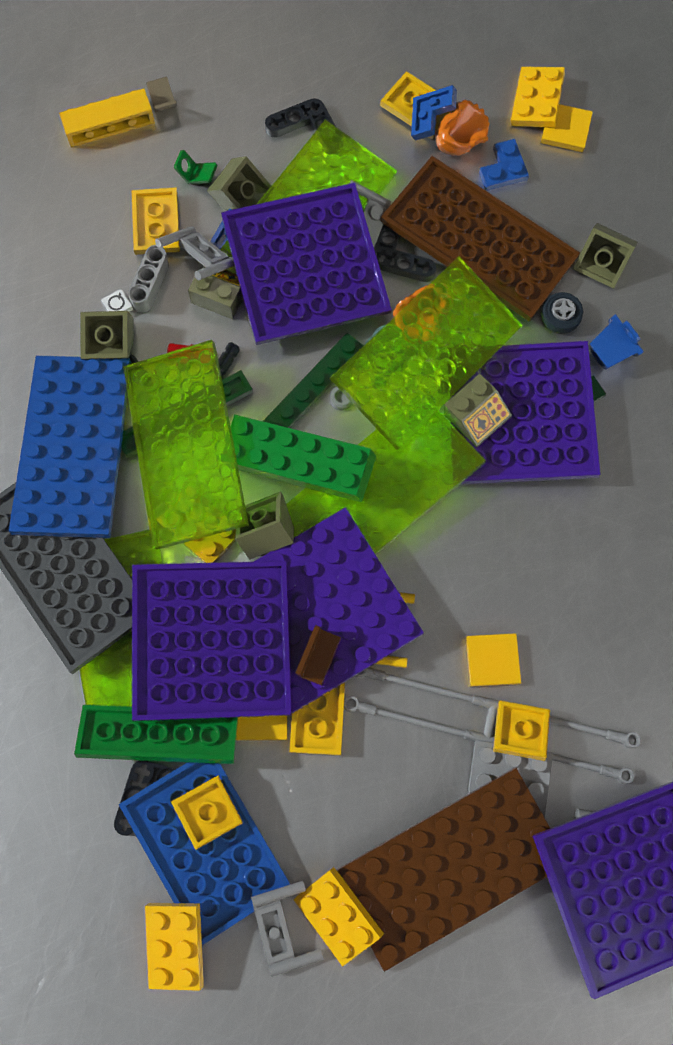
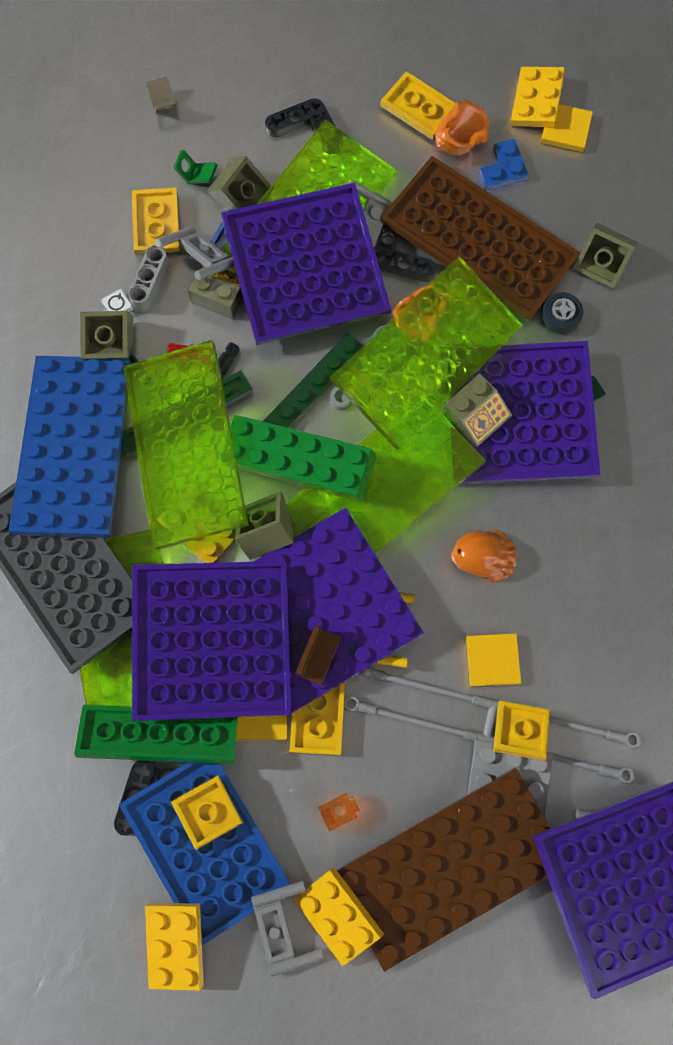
(107, 117): yellow brick -> none
(328, 811): none -> clear orange brick
(427, 107): blue plate -> none
(485, 555): none -> orange piece
(615, 343): blue container -> none

